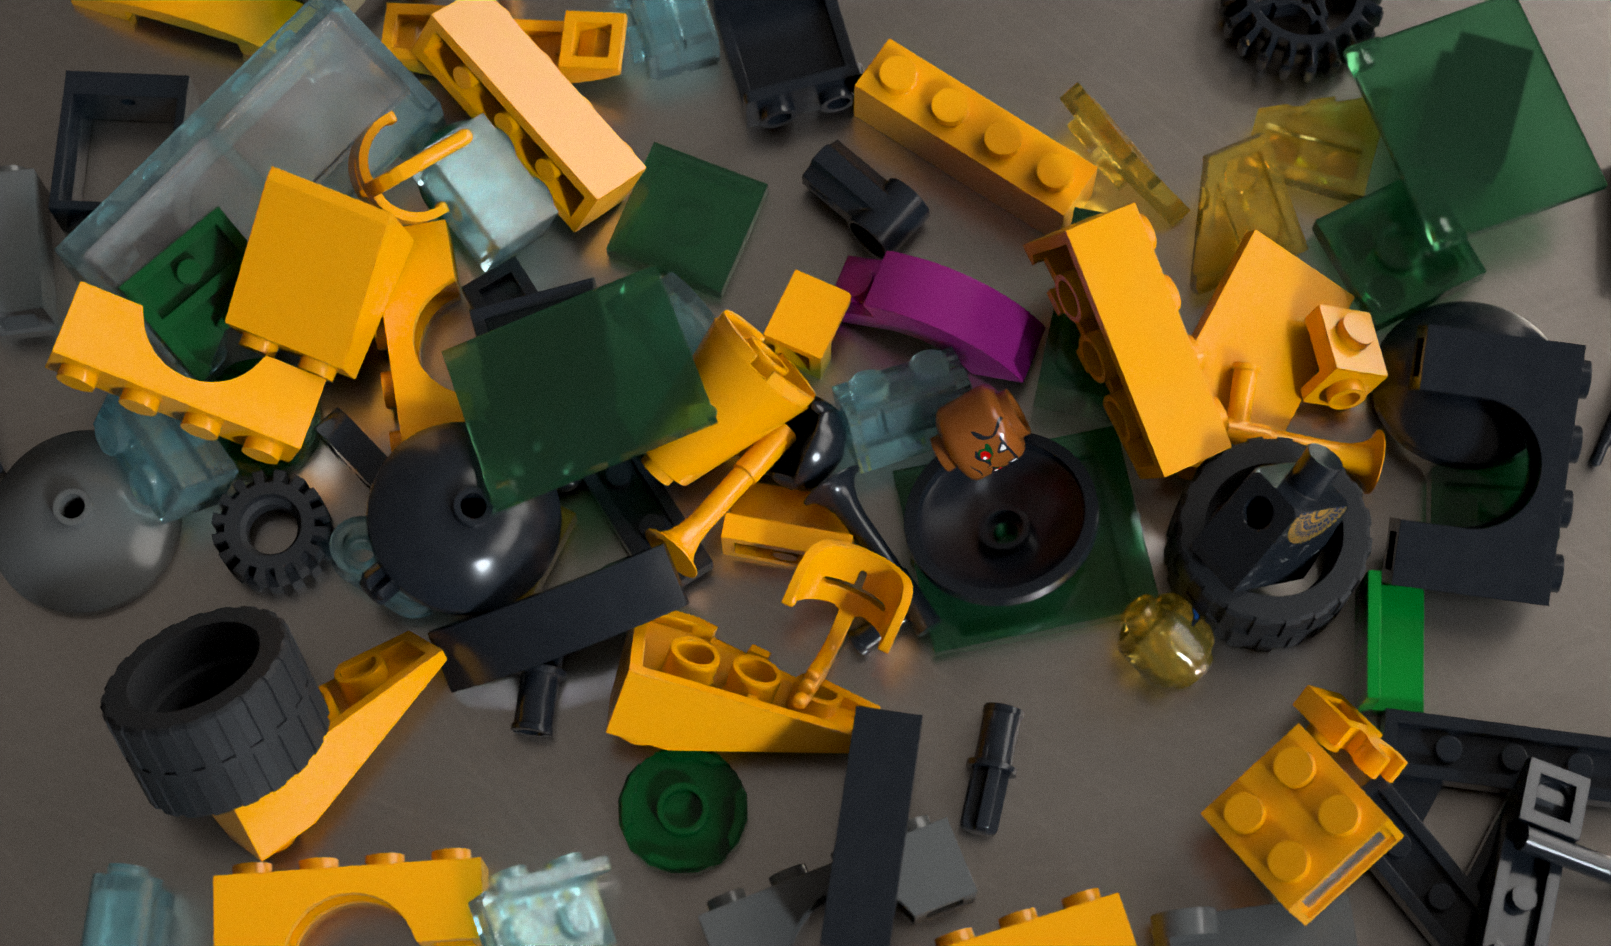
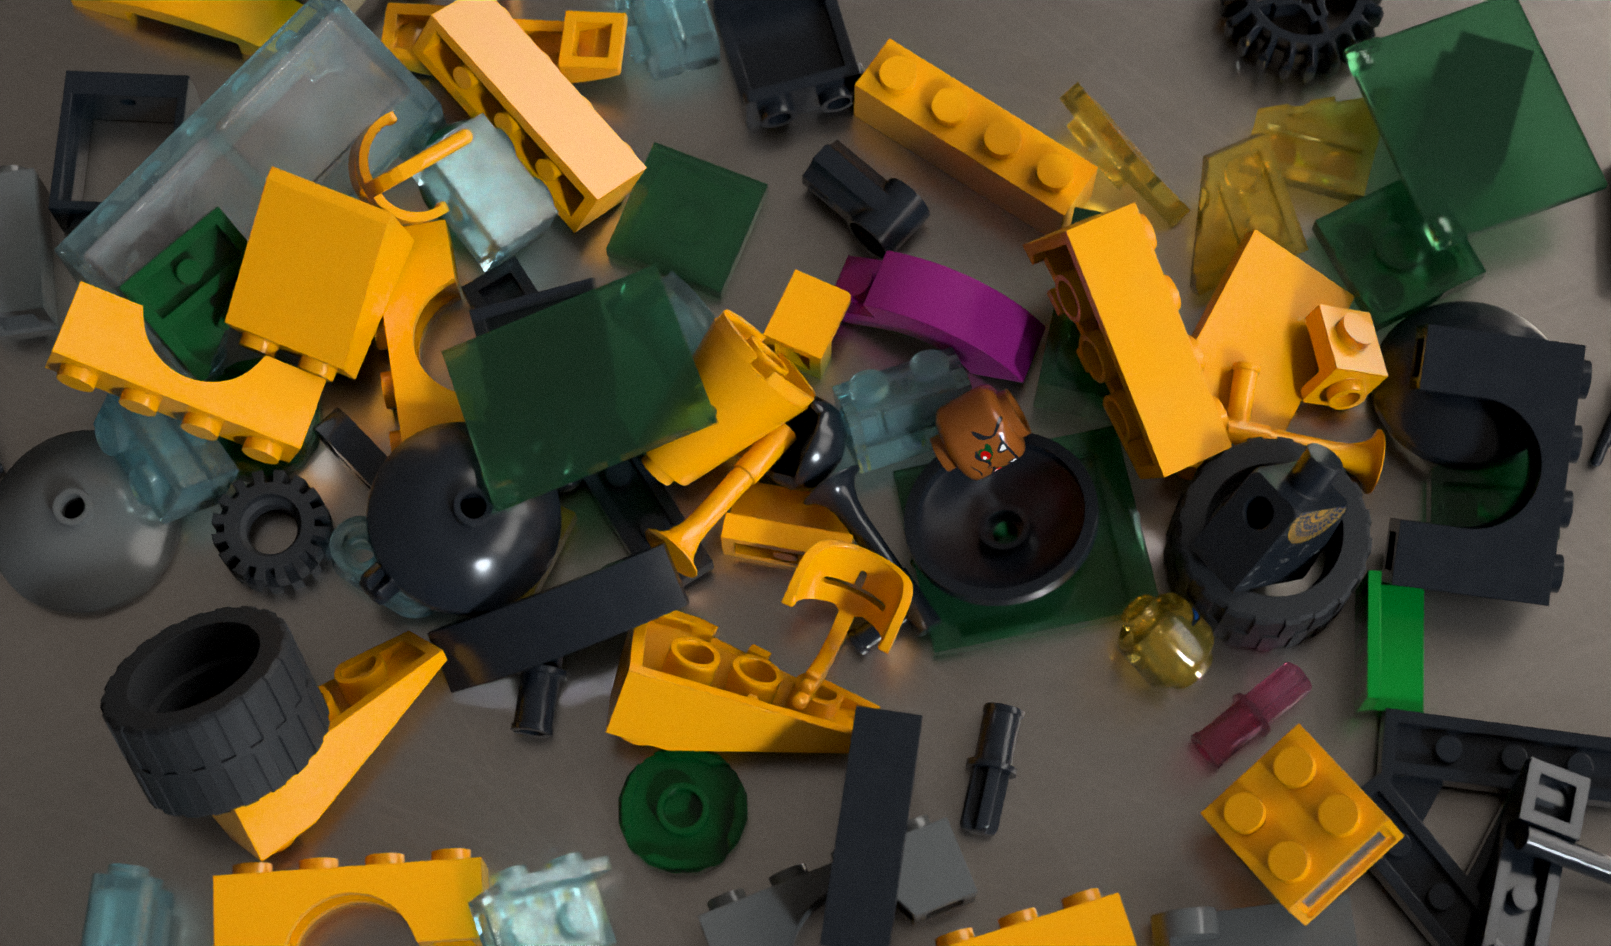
(1251, 714): none -> clear pink axle
(1341, 726): light orange plate -> none

